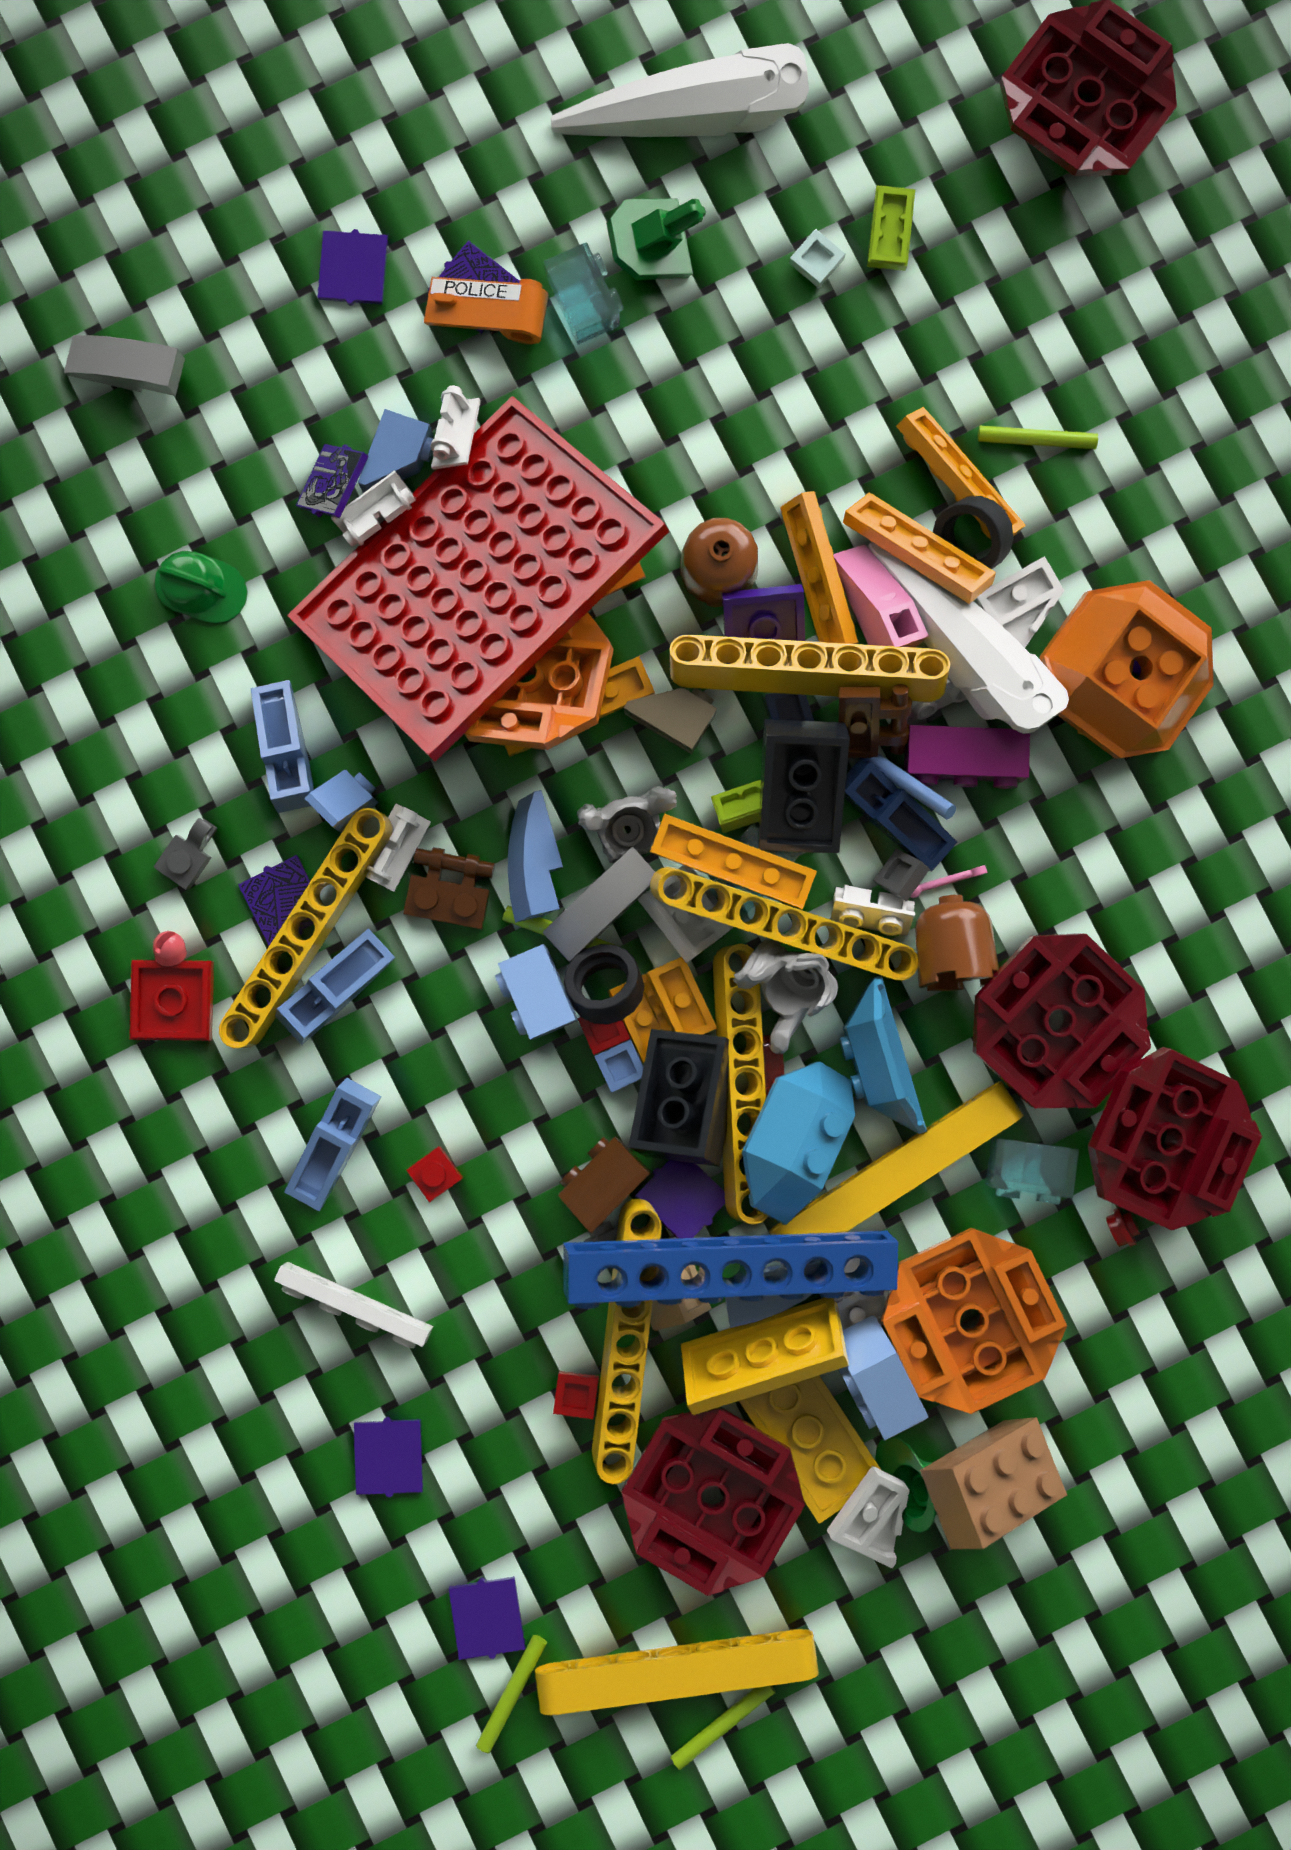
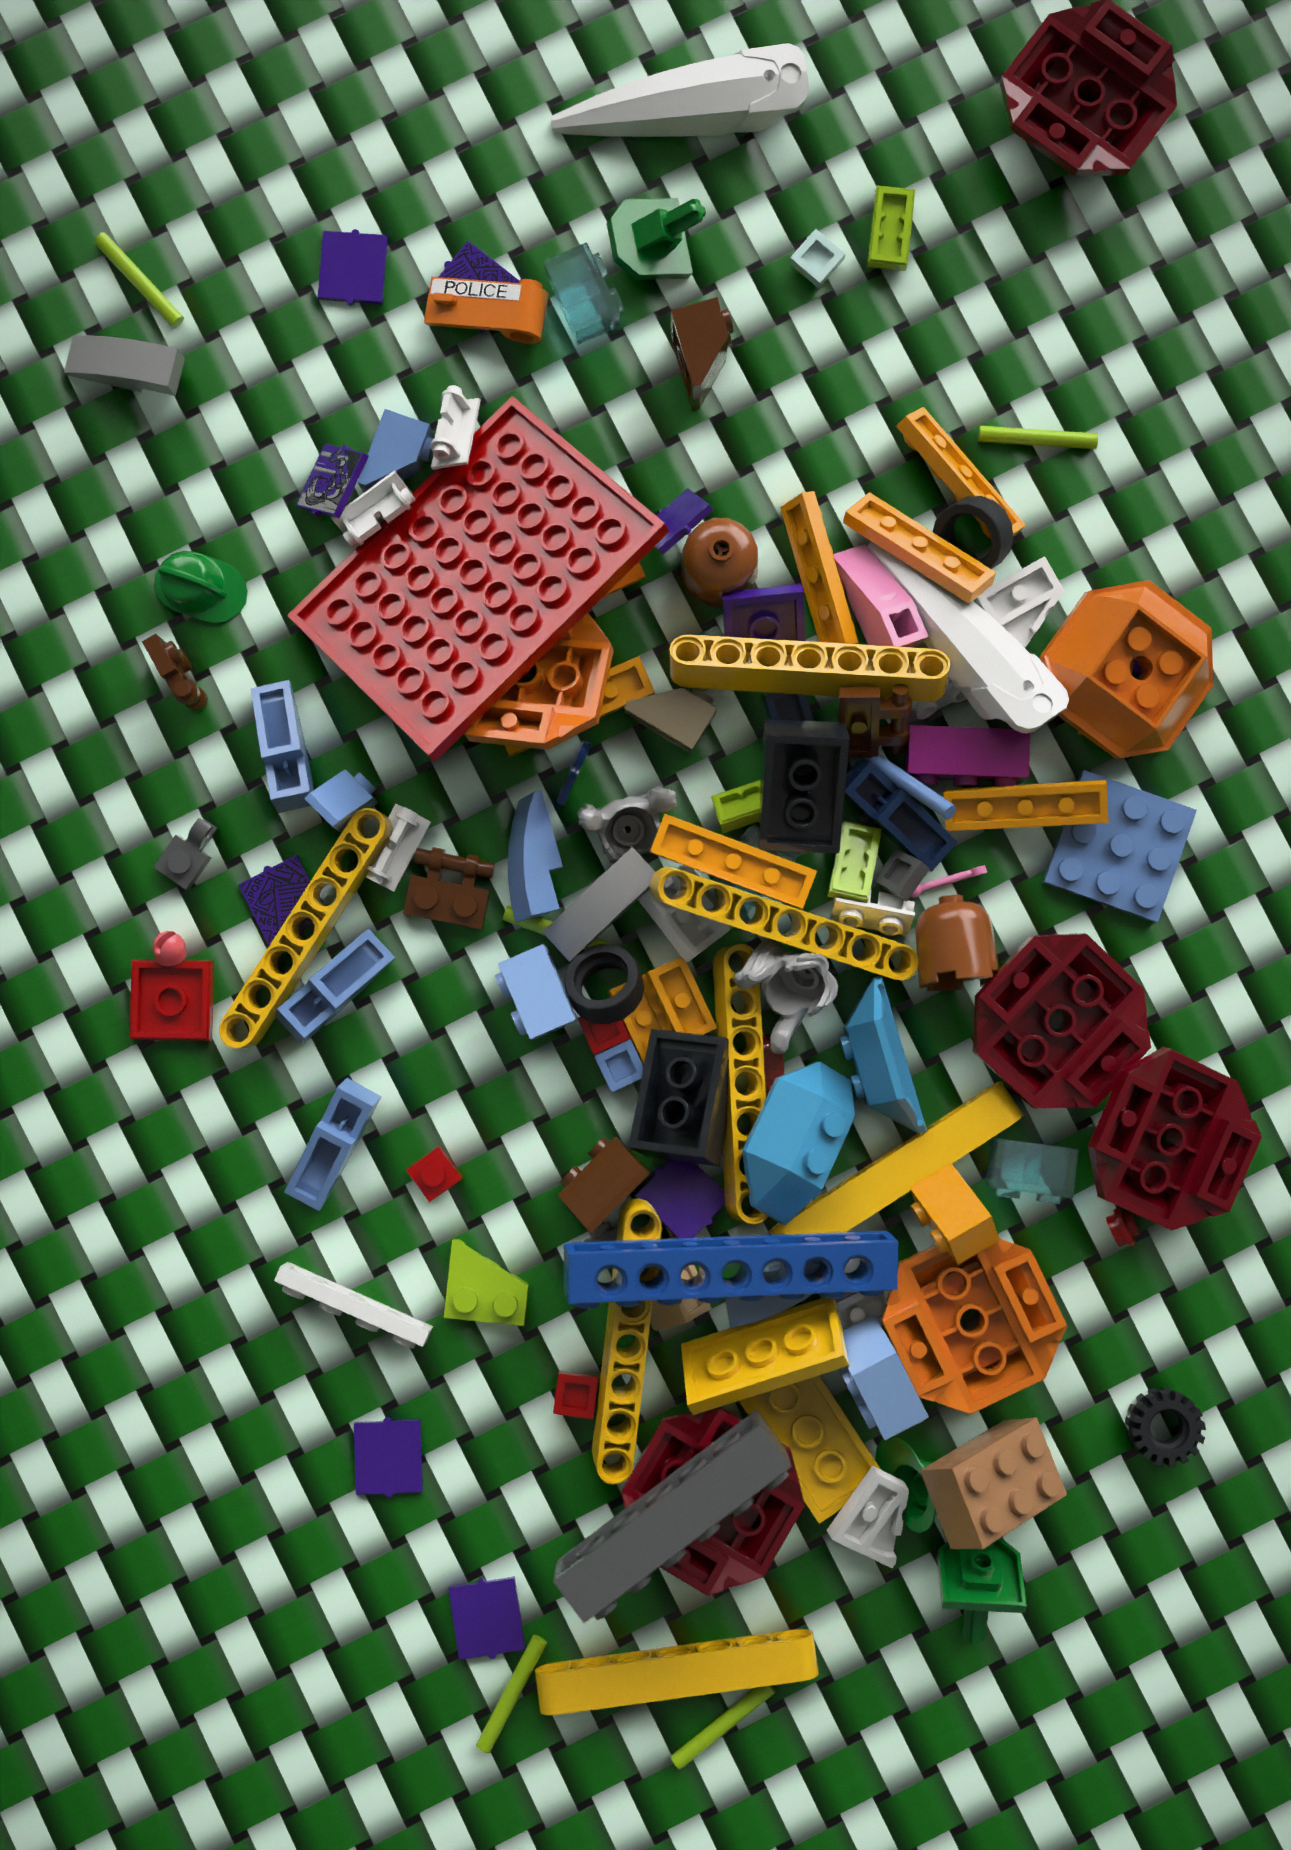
(139, 280): none -> lime bar
(174, 668): none -> reddish brown plate
(482, 1289): none -> lime wing
(573, 772): none -> clear blue piece
(671, 1517): none -> dark grey brick
(681, 518): none -> dark purple piece
(700, 345): none -> reddish brown slope
(855, 862): none -> lime plate
(953, 1213): none -> light orange brick
(981, 1583): none -> green piece
(1028, 805): none -> light orange plate
(1125, 860): none -> medium blue plate
(1187, 1437): none -> black tyre

